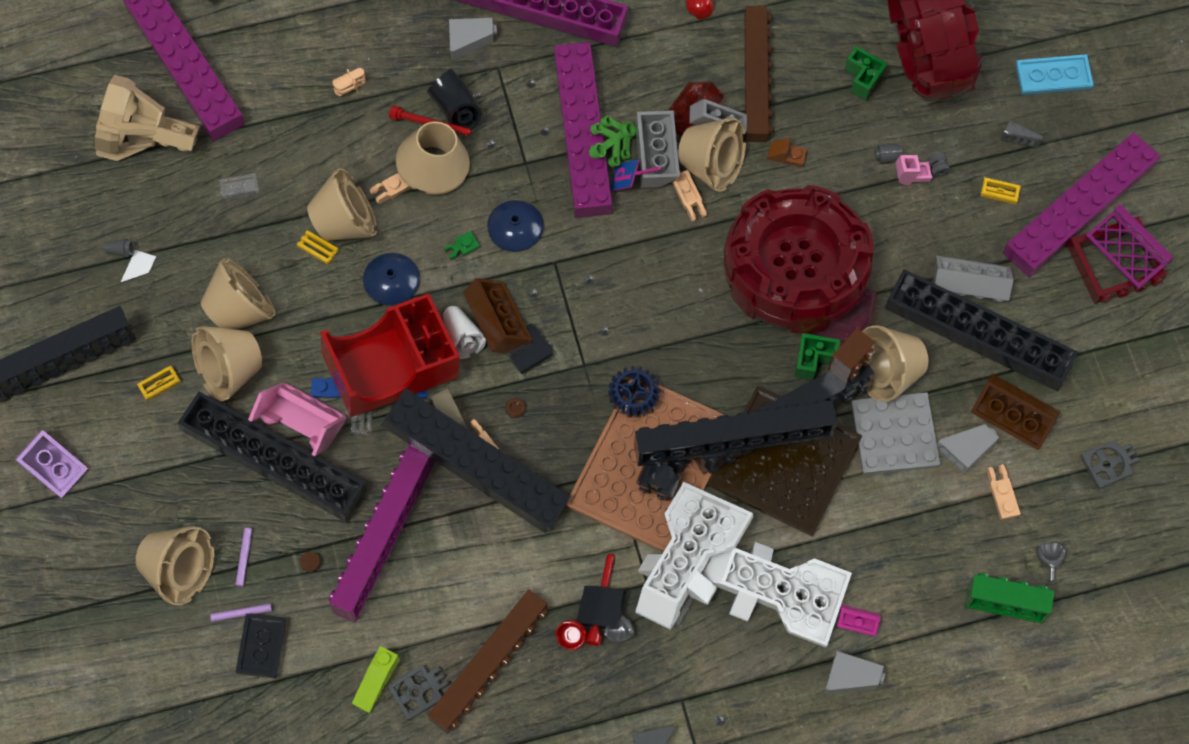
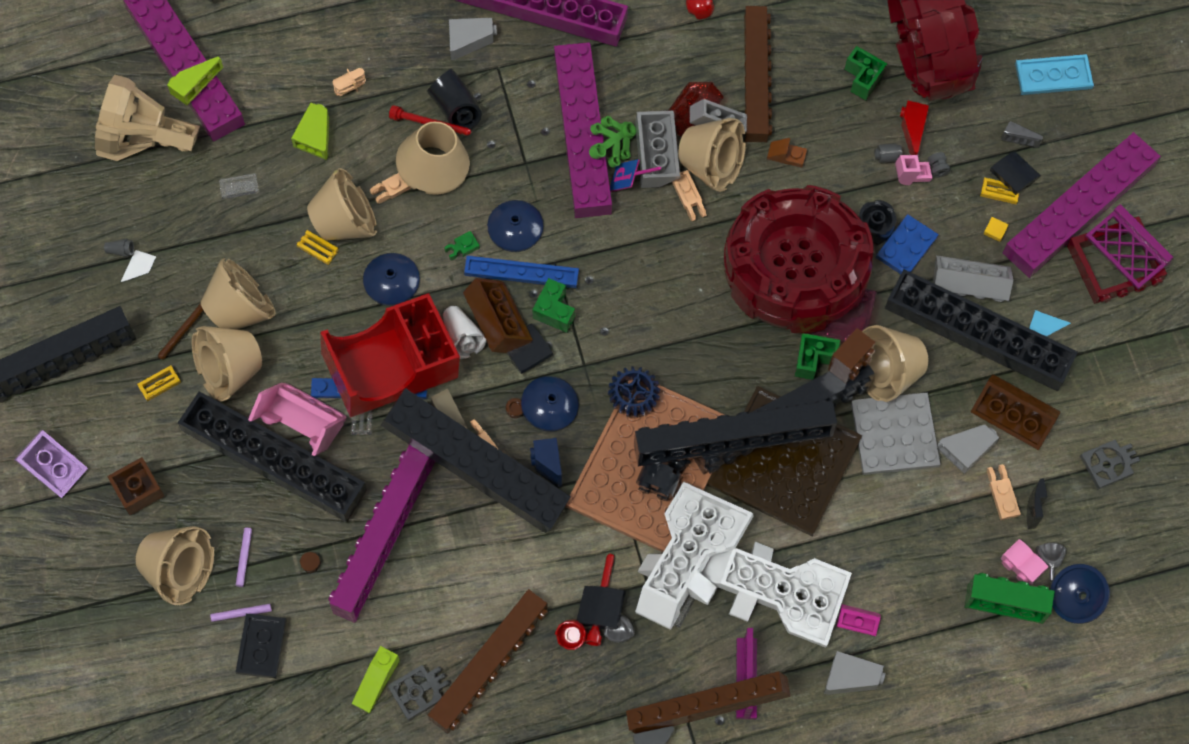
(135, 486): none -> reddish brown brick
(180, 333): none -> reddish brown piece
(191, 81): none -> lime slope
(313, 131): none -> lime slope
(520, 271): none -> blue plate
(546, 459): none -> dark blue slope
(549, 414): none -> dark blue dish
(550, 308): none -> green brick
(709, 703): none -> reddish brown brick
(746, 668): none -> magenta fence
(880, 220): none -> black brick
(907, 245): none -> blue plate
(913, 124): none -> red slope
(995, 229): none -> yellow tile
(1014, 172): none -> black slope
(1023, 562): none -> bright pink brick
(1035, 503): none -> black slope
(1046, 324): none -> medium azure sticker
(1069, 587): none -> dark blue dish

